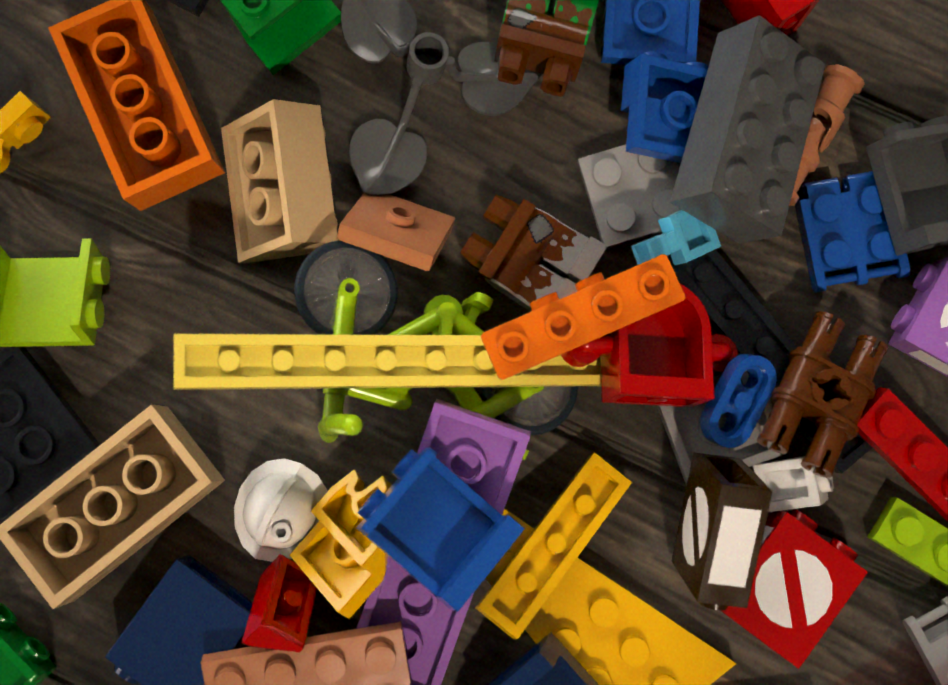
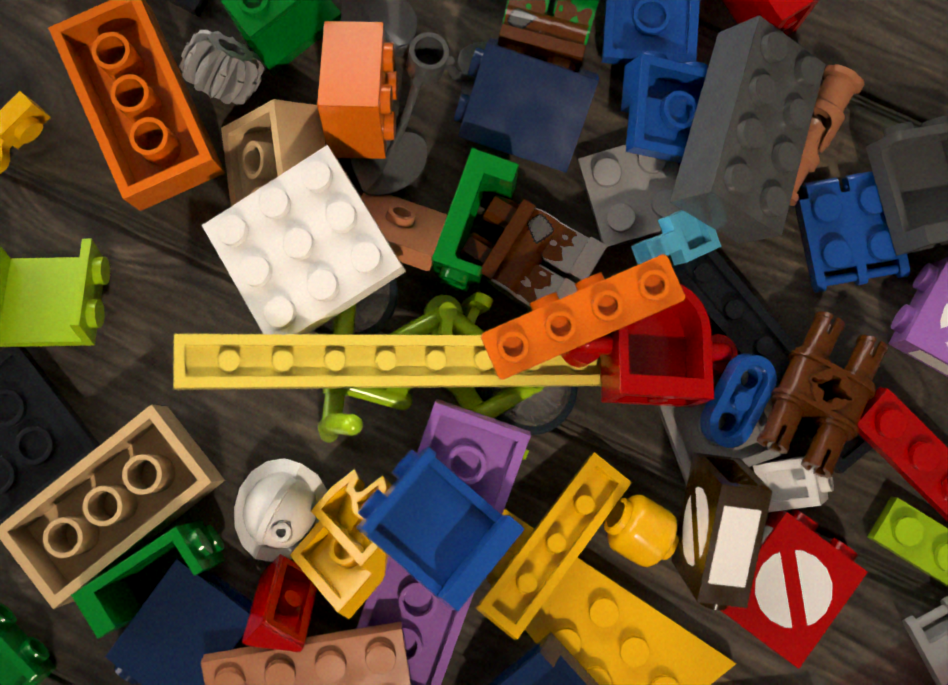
(109, 600): none -> green panel
(221, 67): none -> light grey gear
(303, 247): none -> white plate
(357, 89): none -> orange brick
(481, 176): none -> green panel
(525, 105): none -> dark blue panel
(641, 530): none -> yellow head

